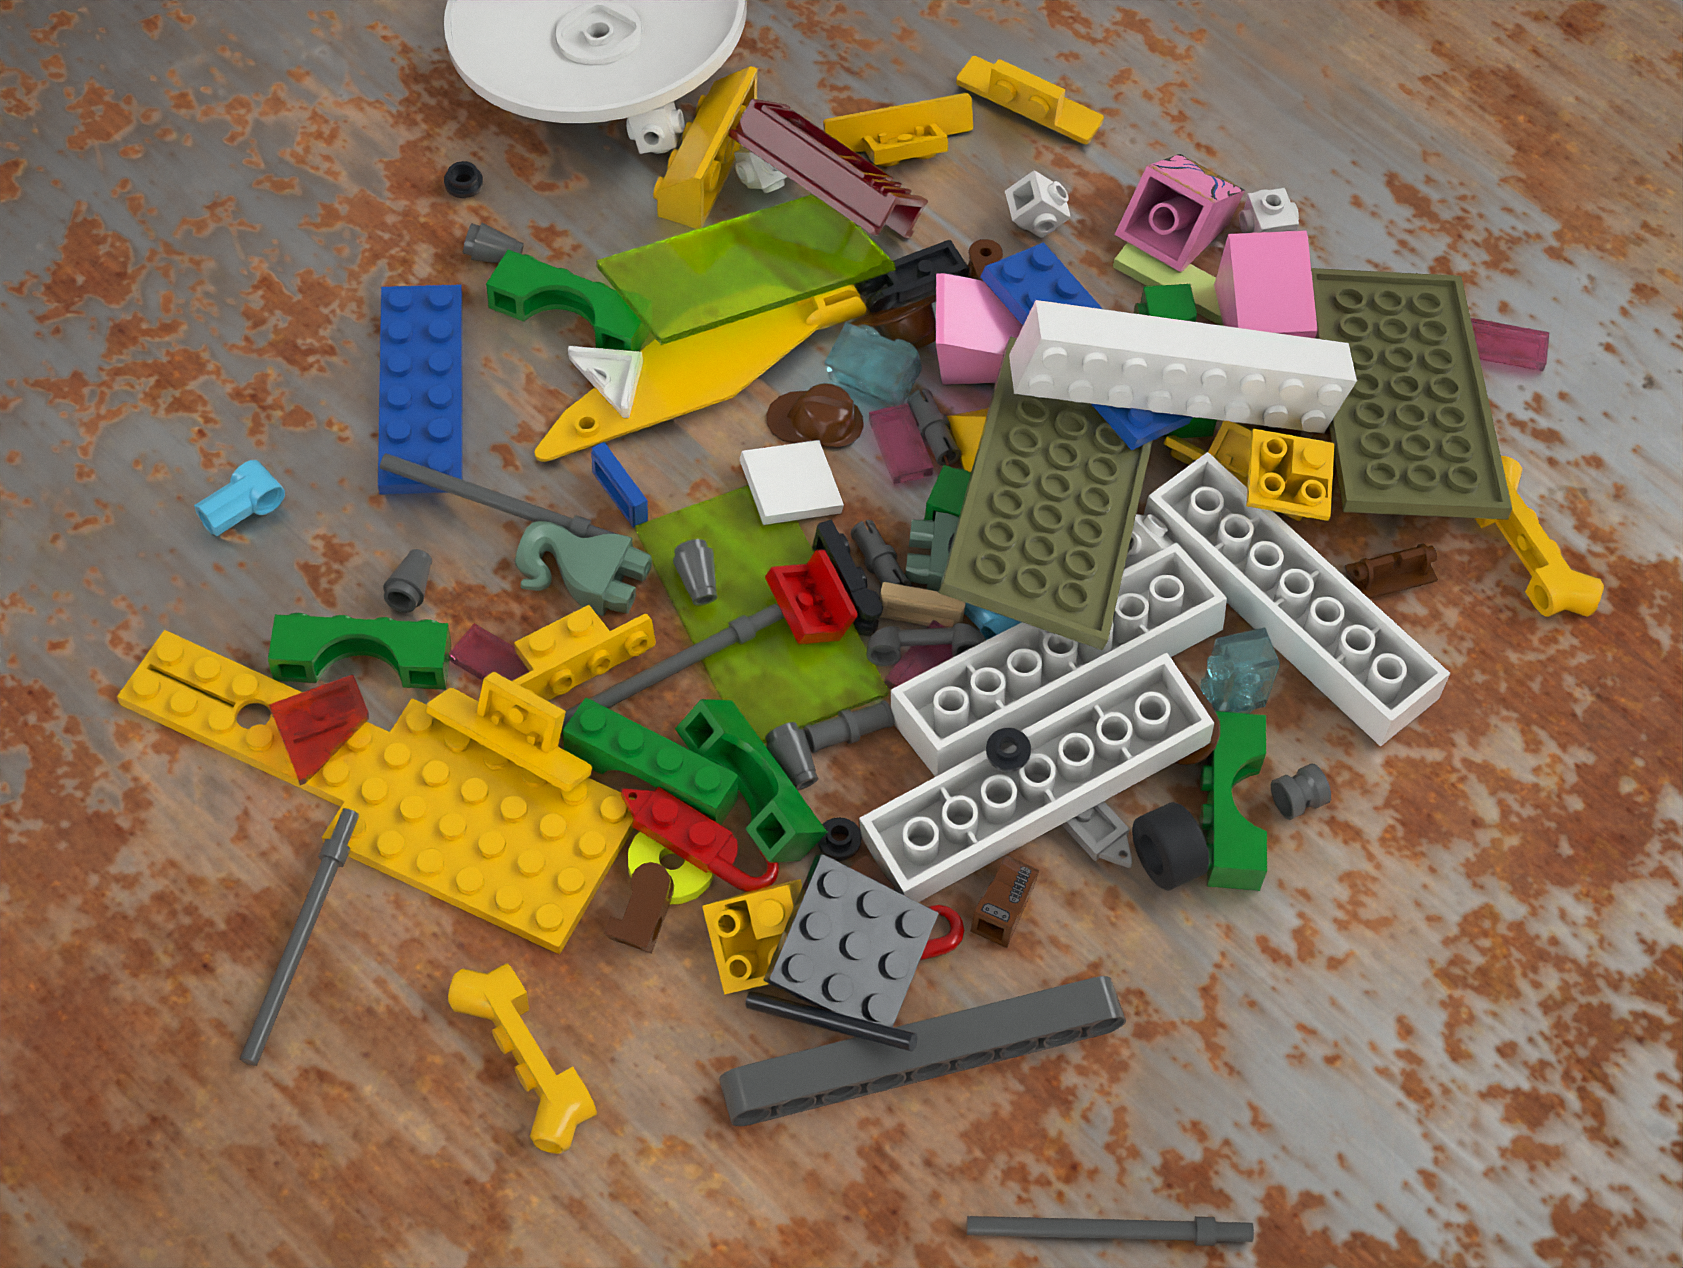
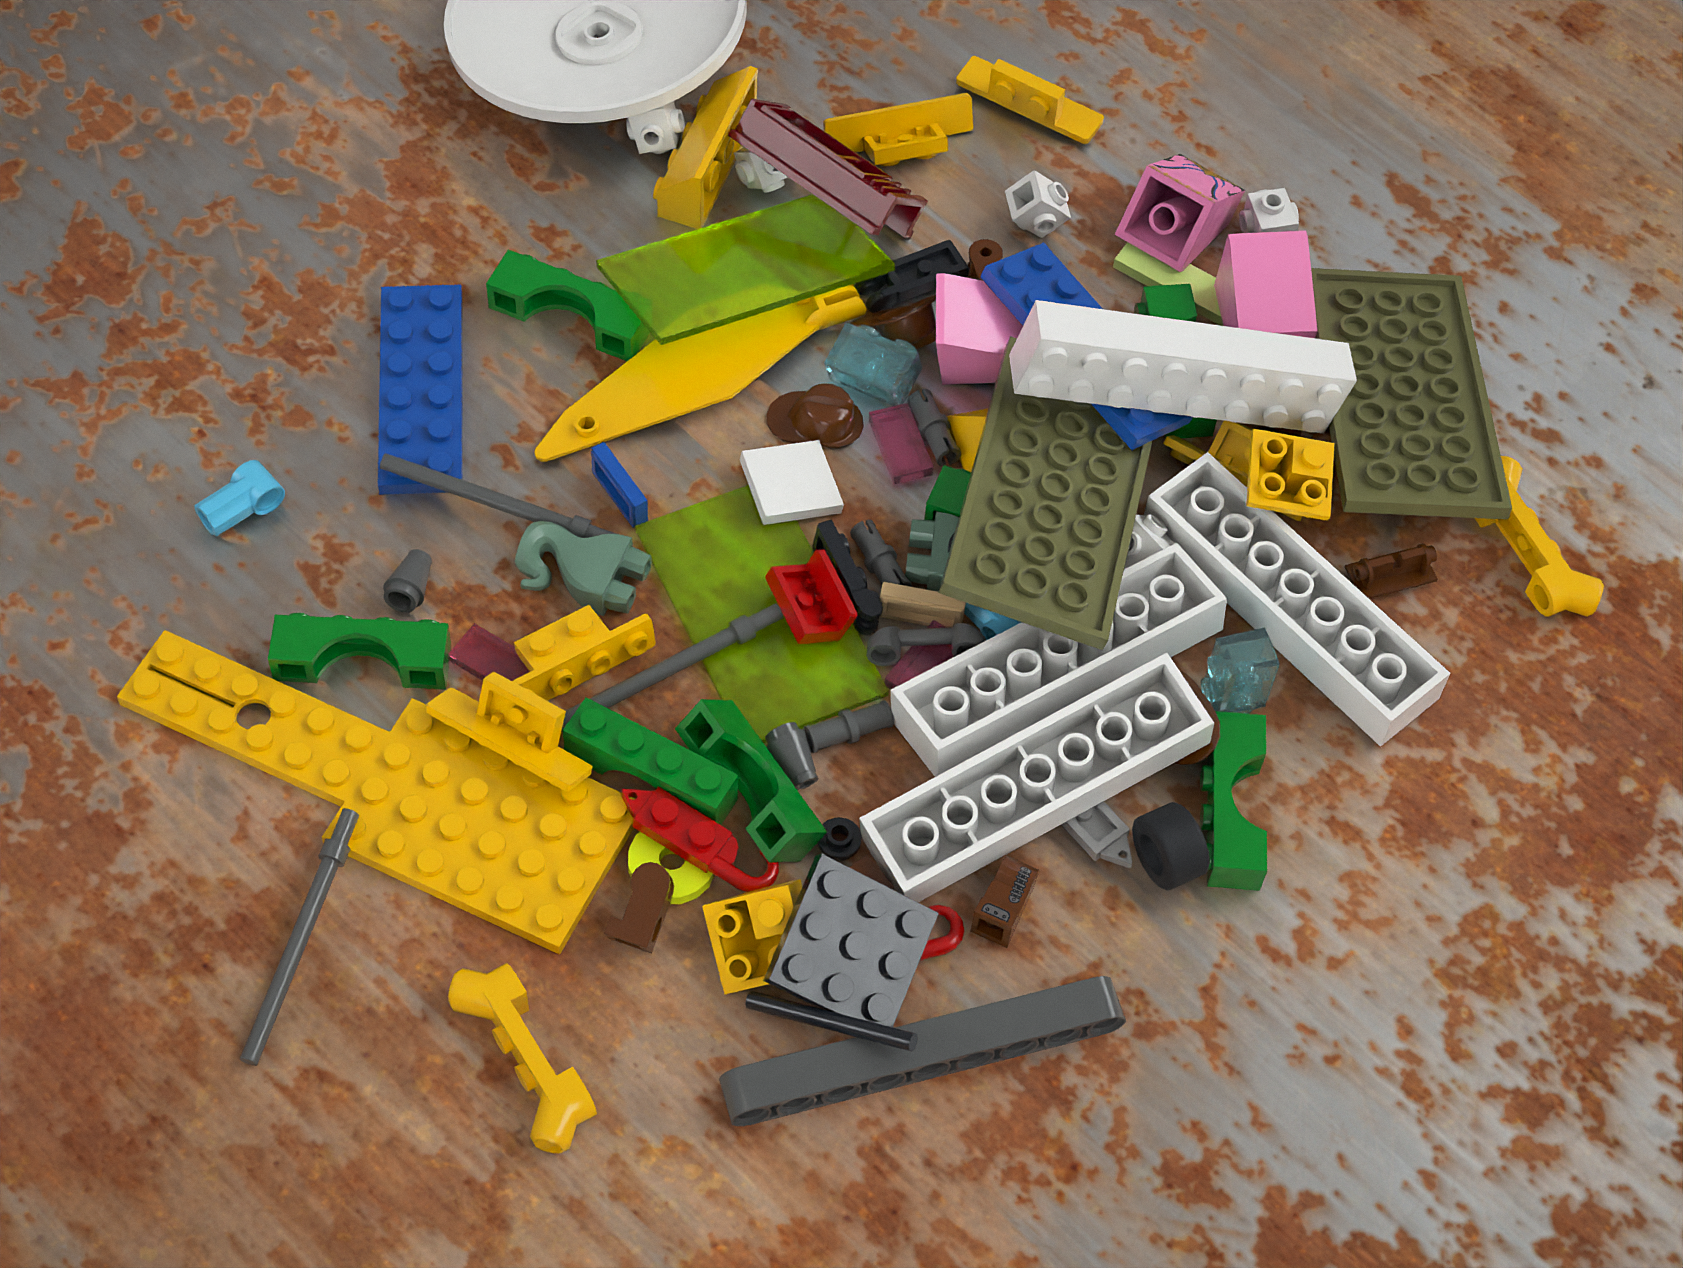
(319, 723): clear red wing -> none
(463, 180): black plate -> none
(489, 244): dark grey cone -> none
(611, 373): white tile -> none
(697, 570): dark grey cone -> none
(1011, 761): black plate -> none
(1202, 1230): dark grey bar -> none
(1301, 791): dark grey wheel -> none
(1511, 344): clear pink tile -> none

